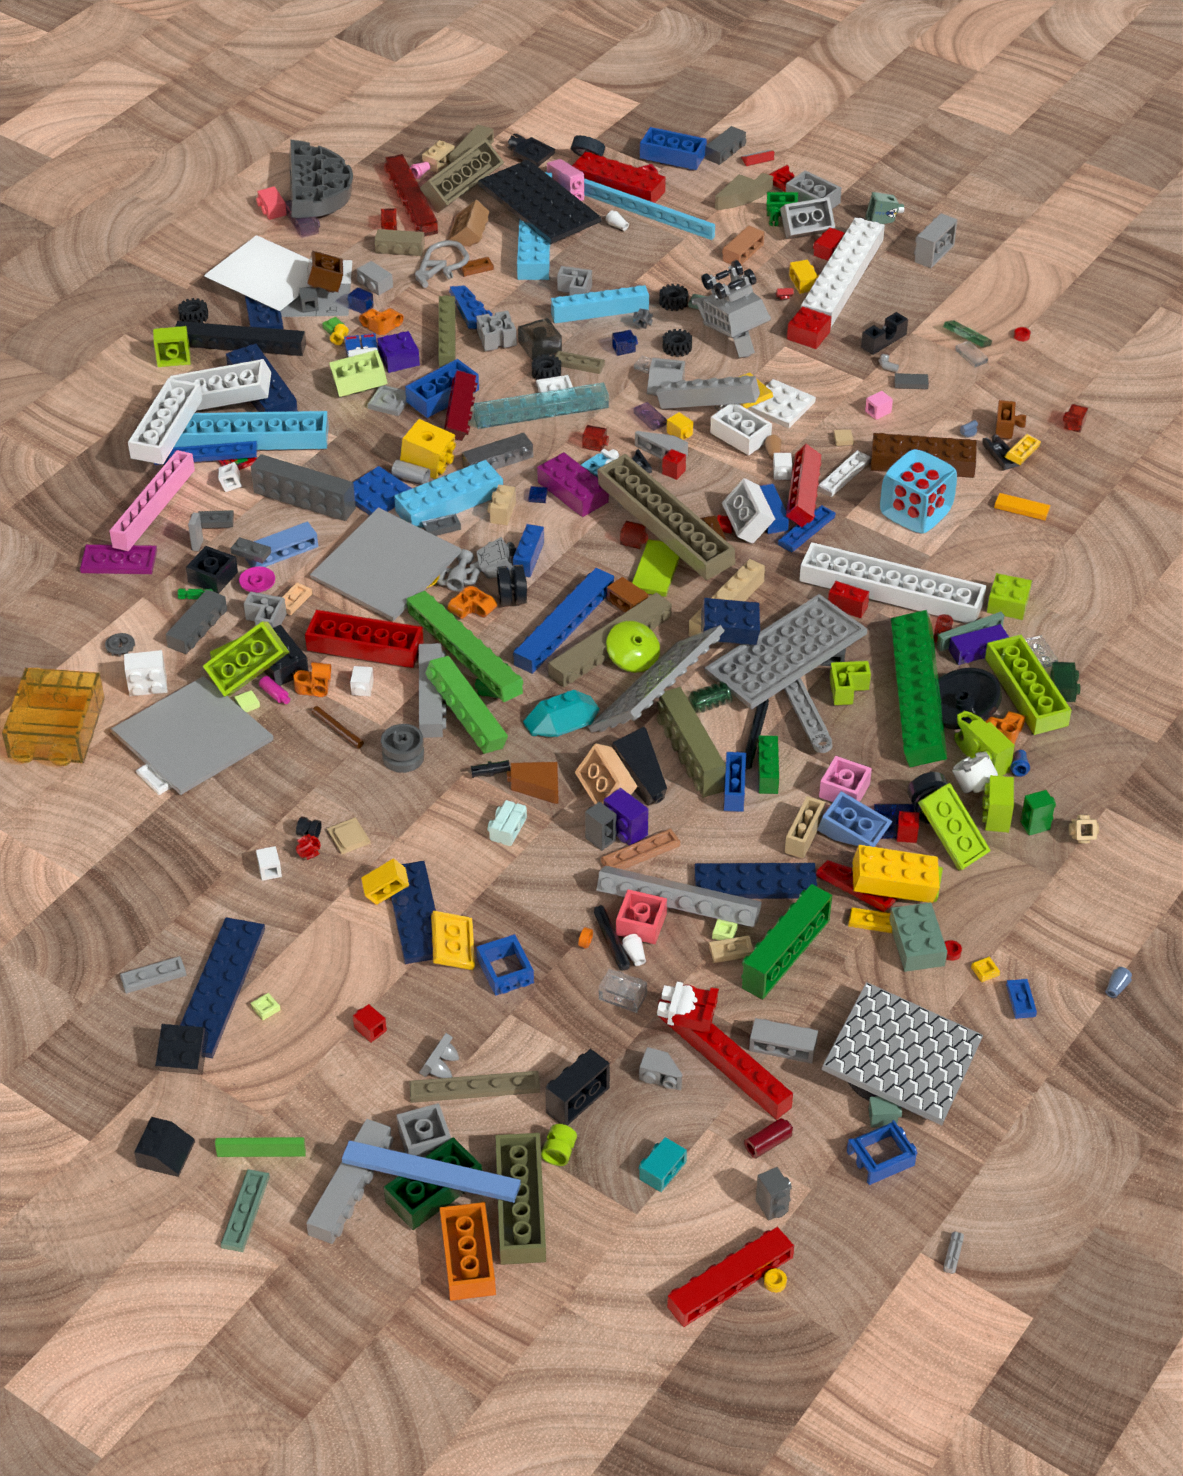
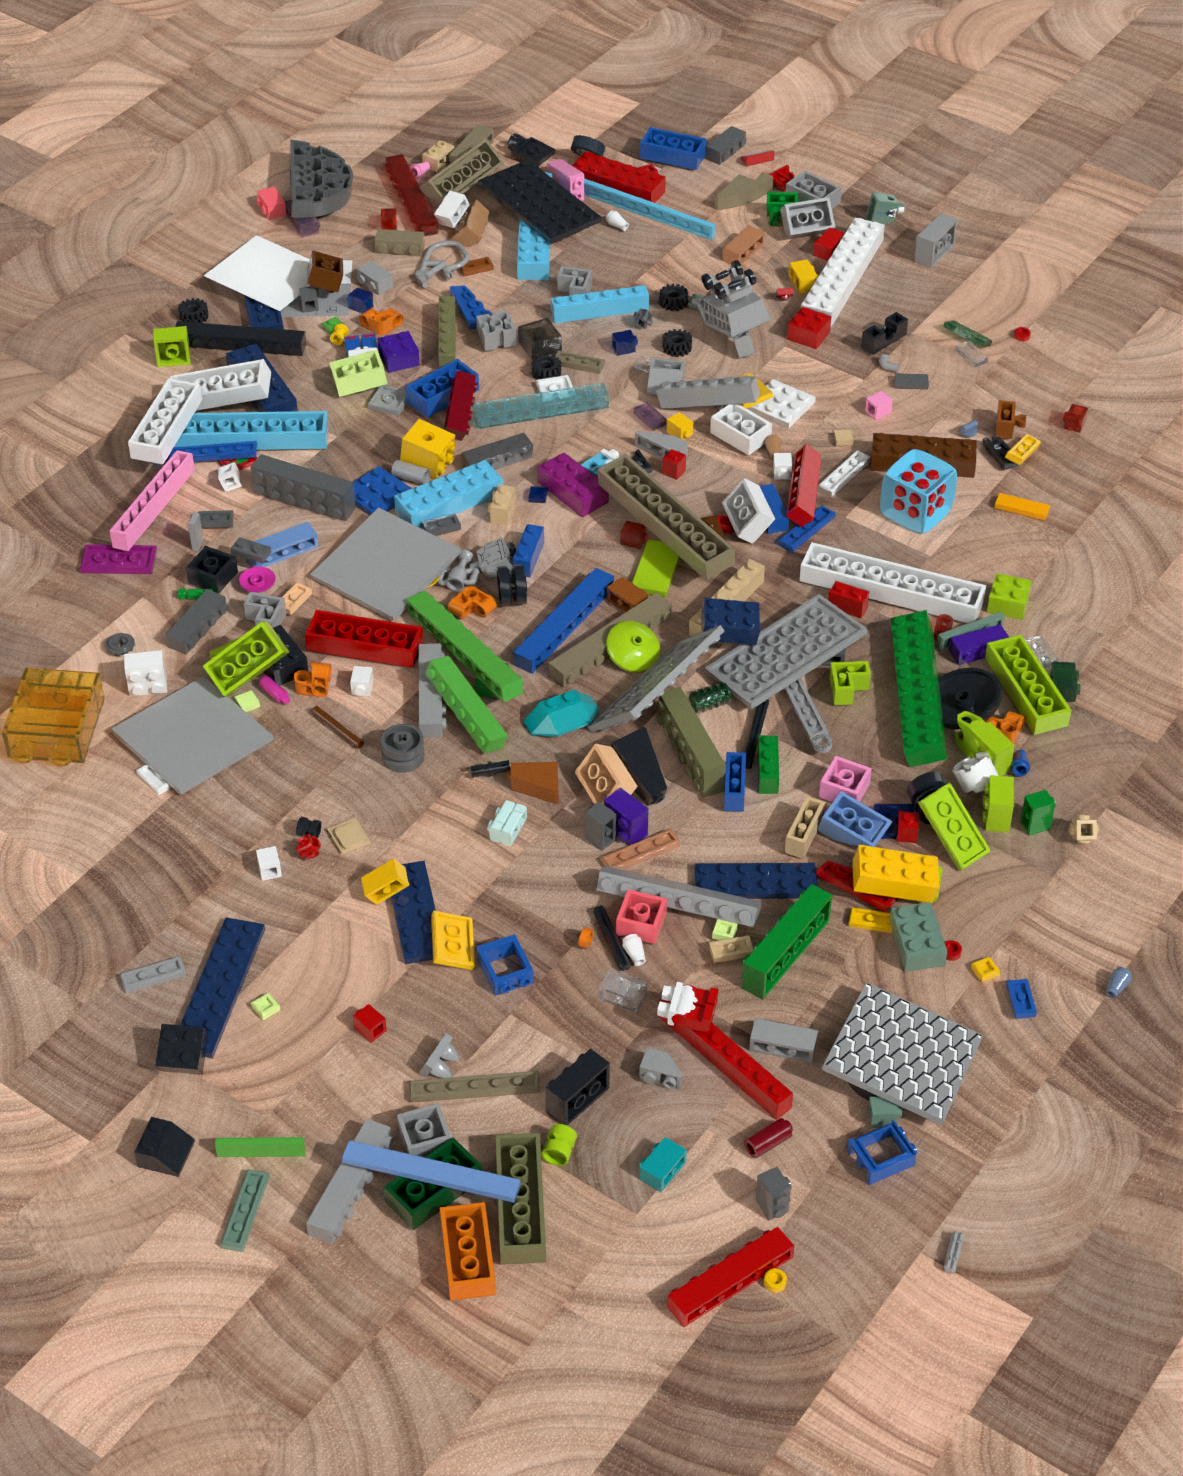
(451, 209): none -> white brick
(594, 438): clear red brick -> none

